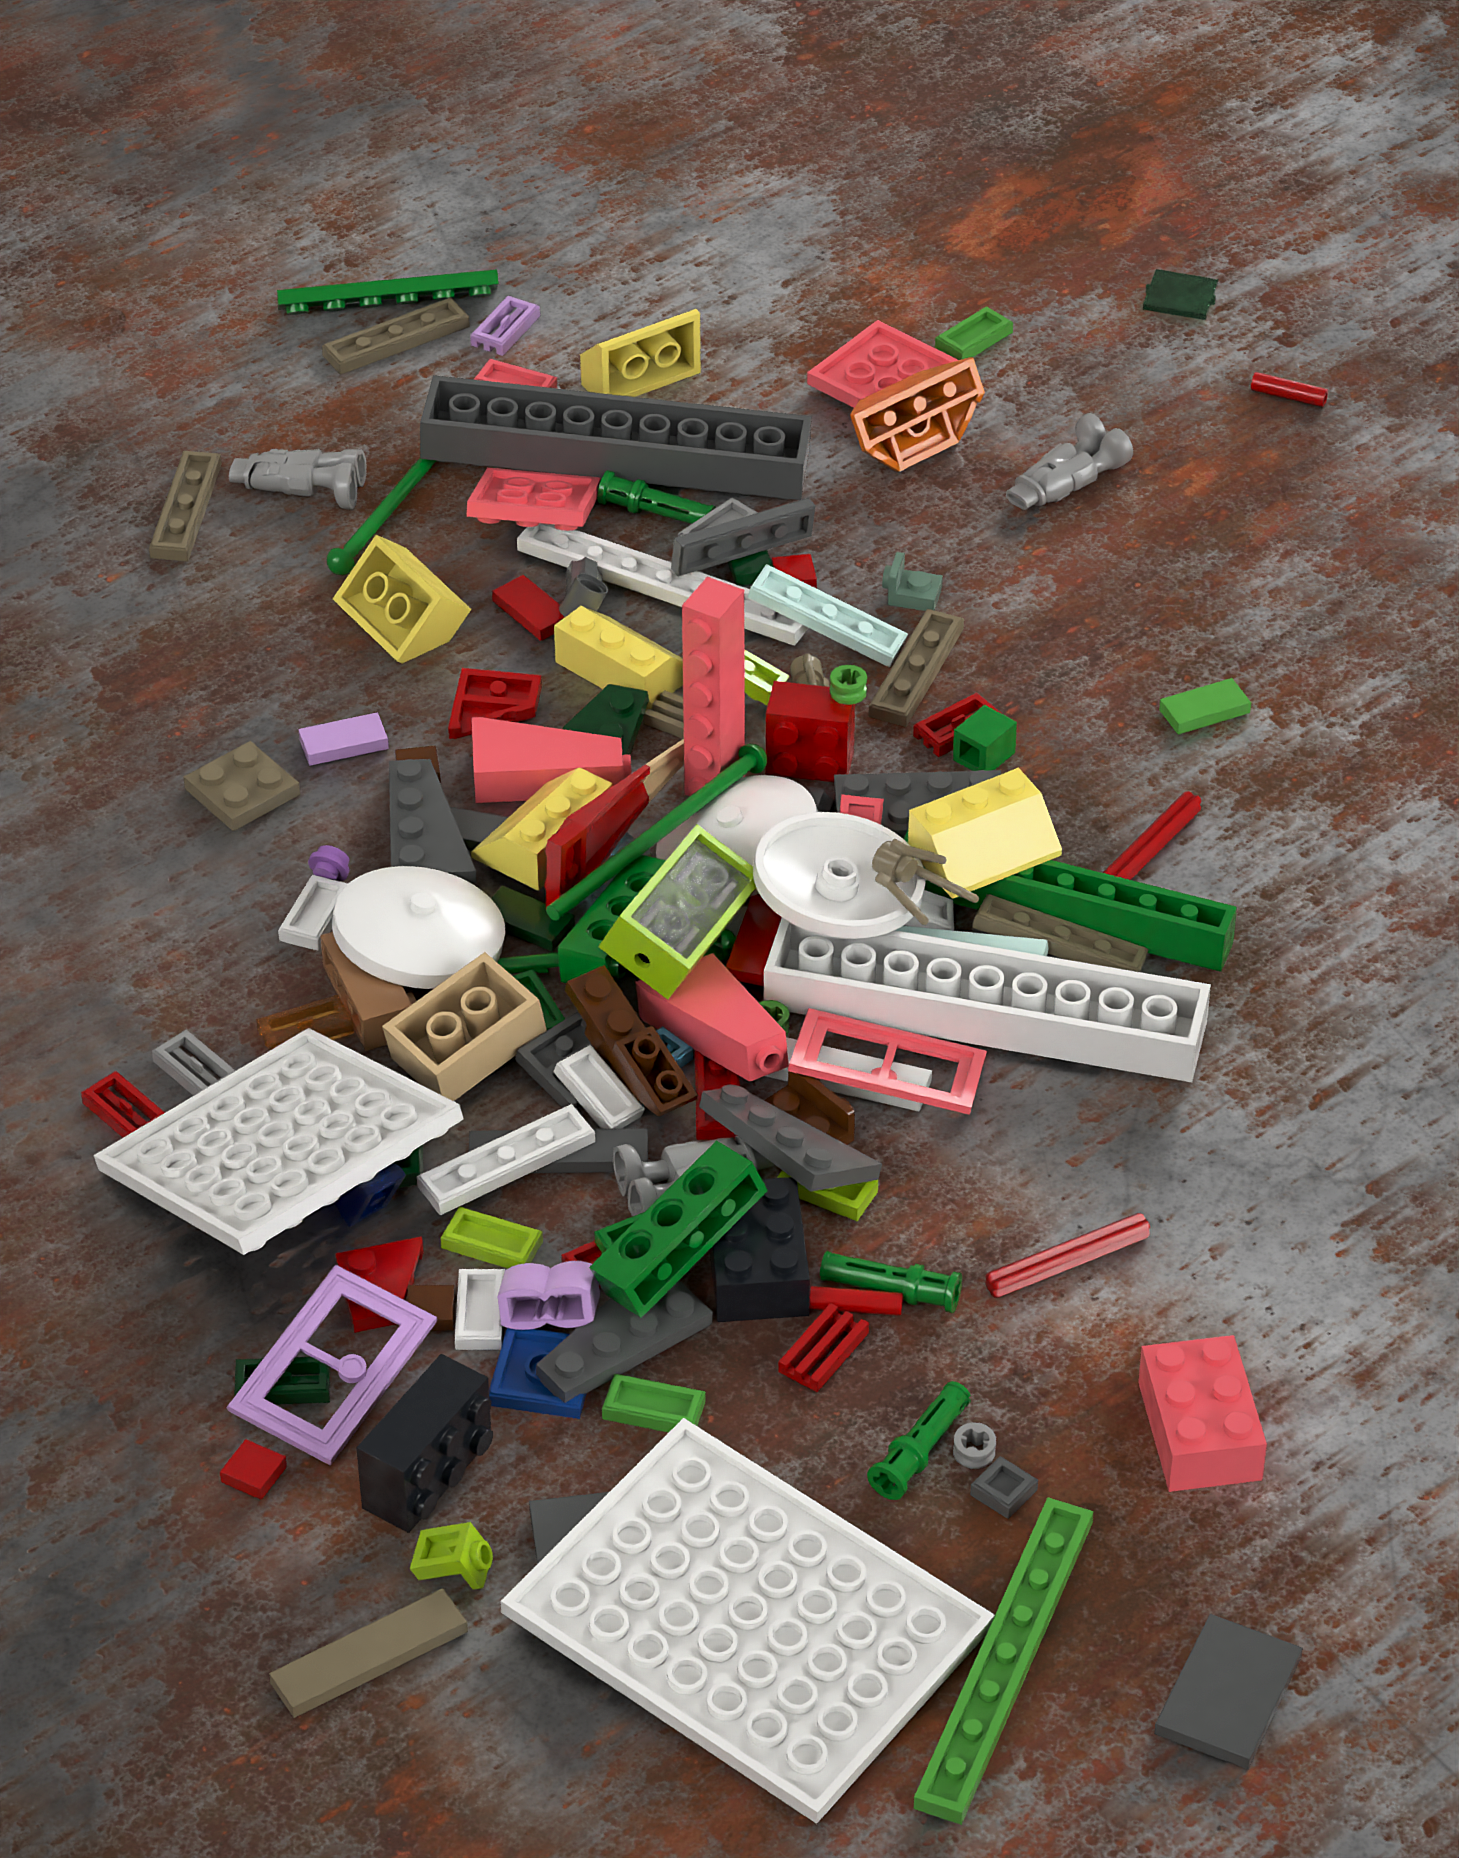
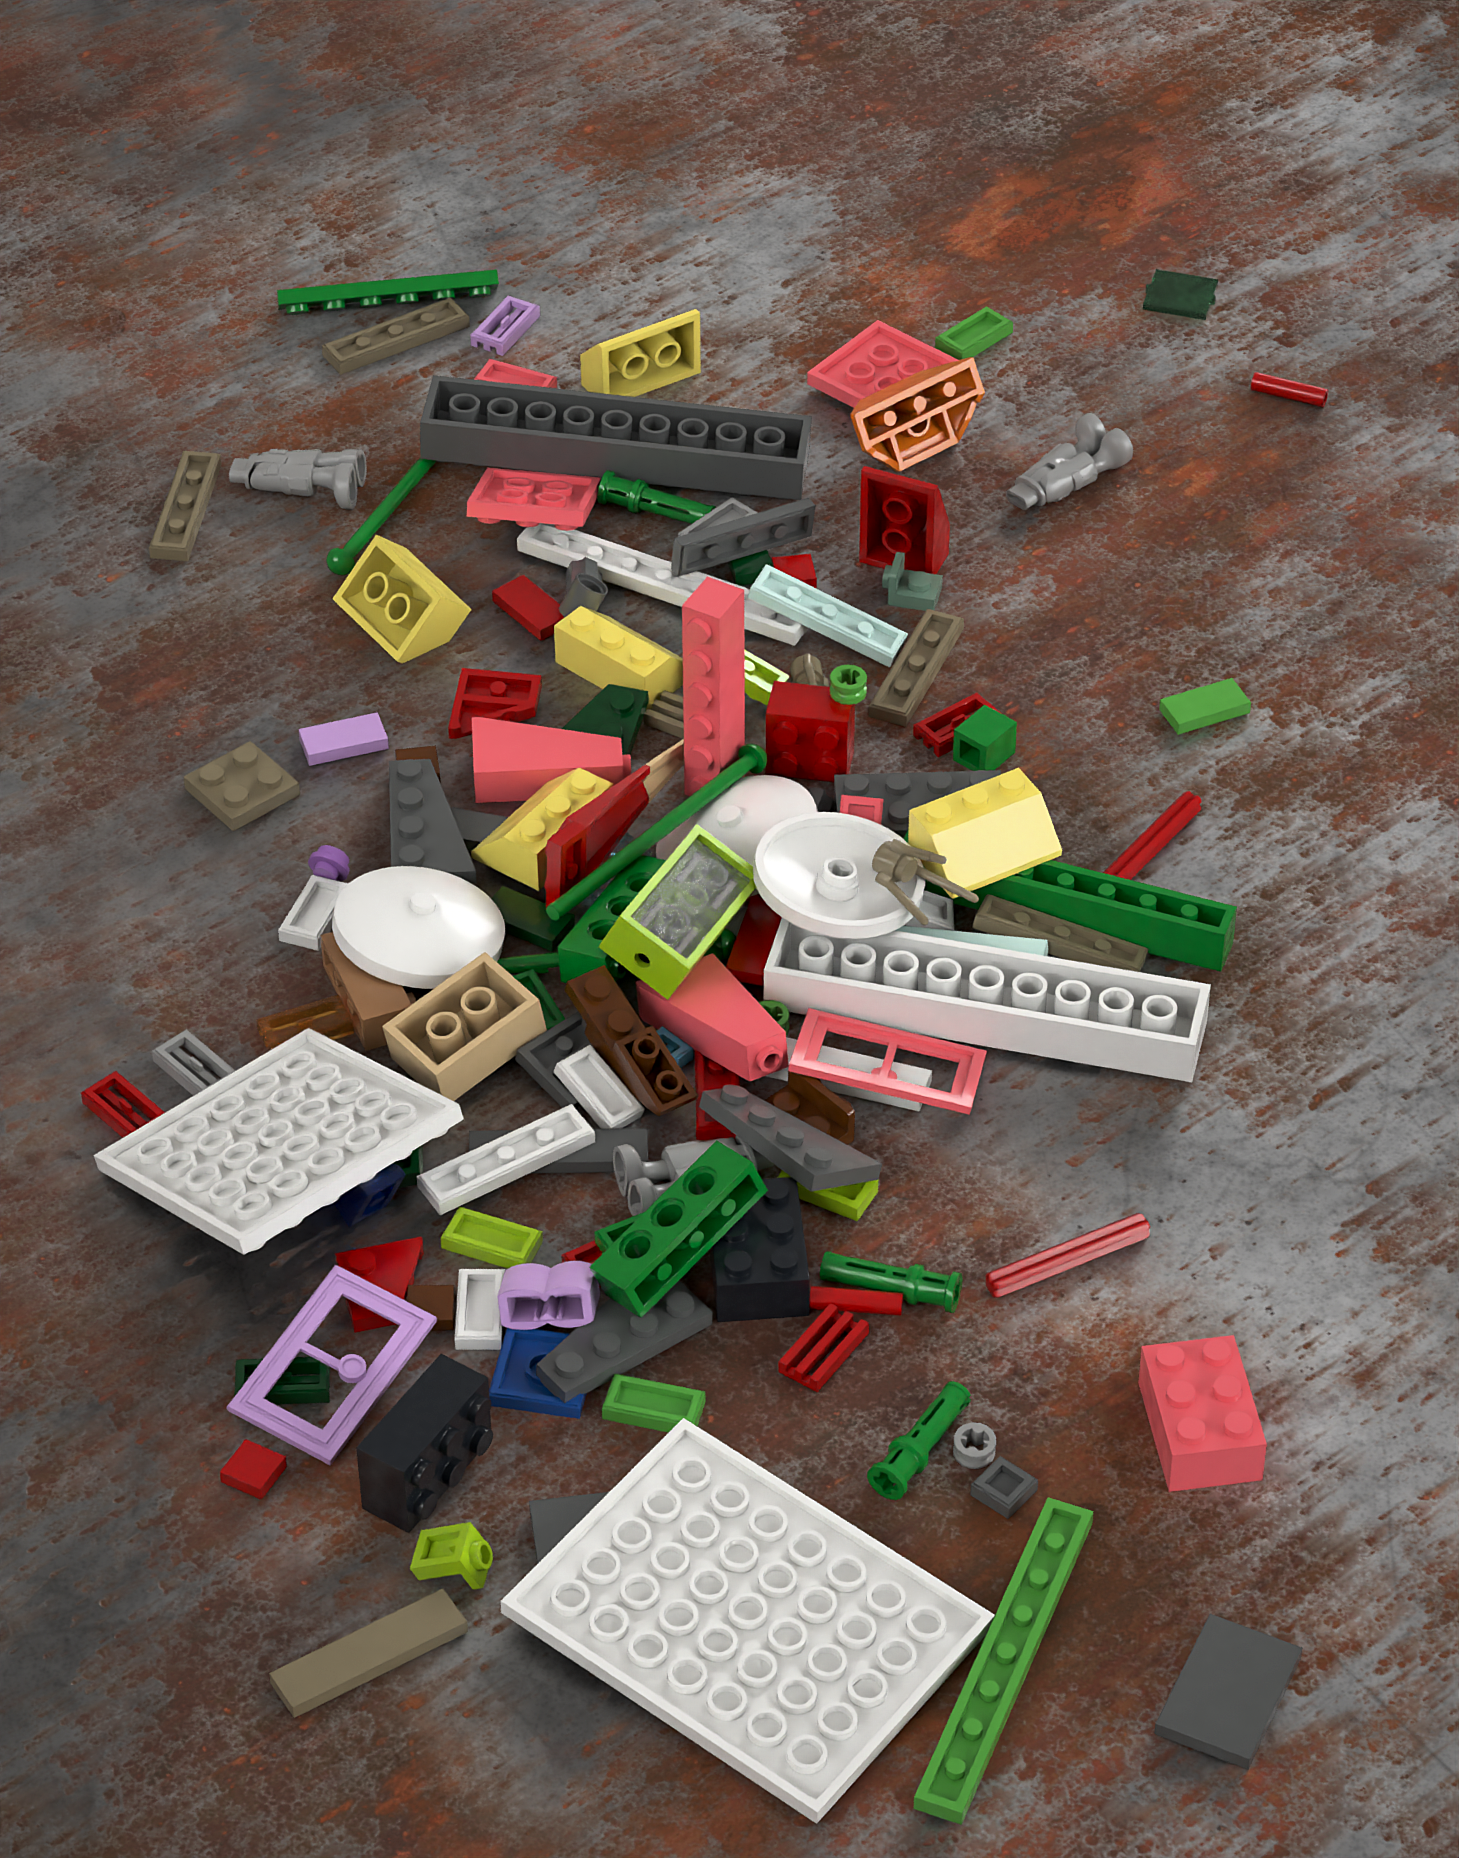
(903, 518): none -> red slope

